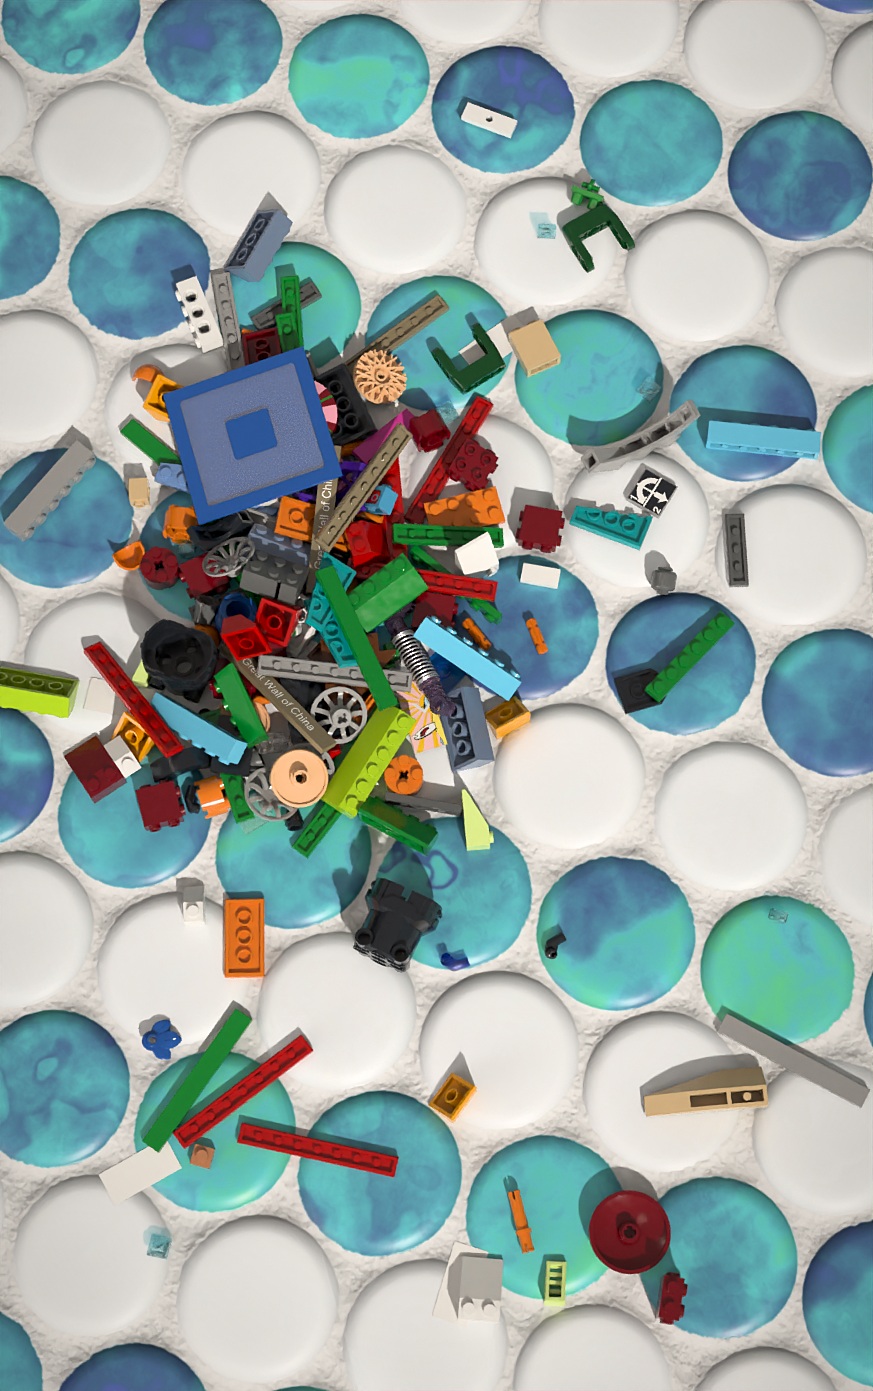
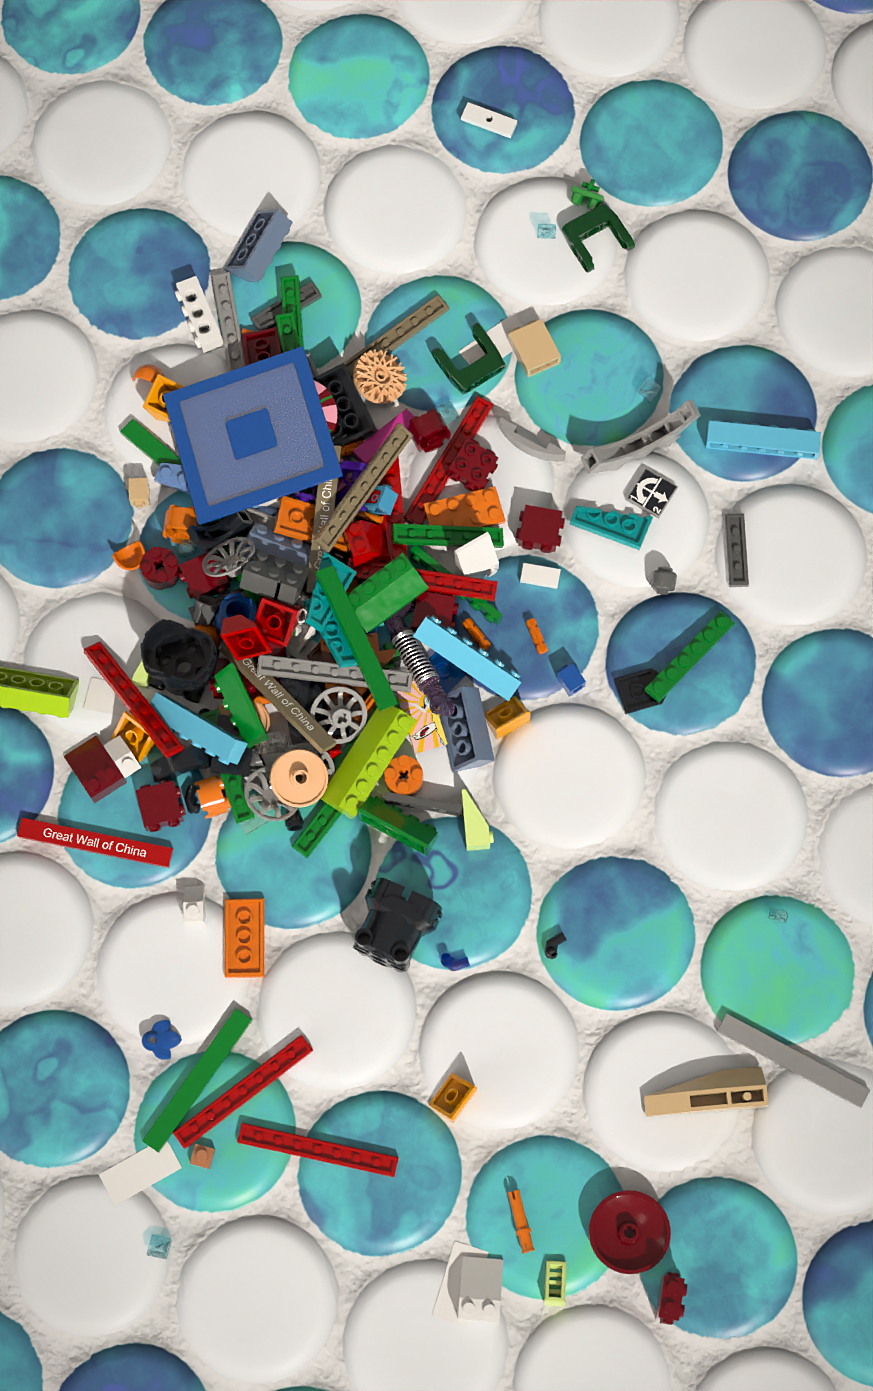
(50, 491): light grey brick -> none
(95, 842): none -> red tile
(551, 453): none -> light grey slope
(571, 679): none -> blue brick

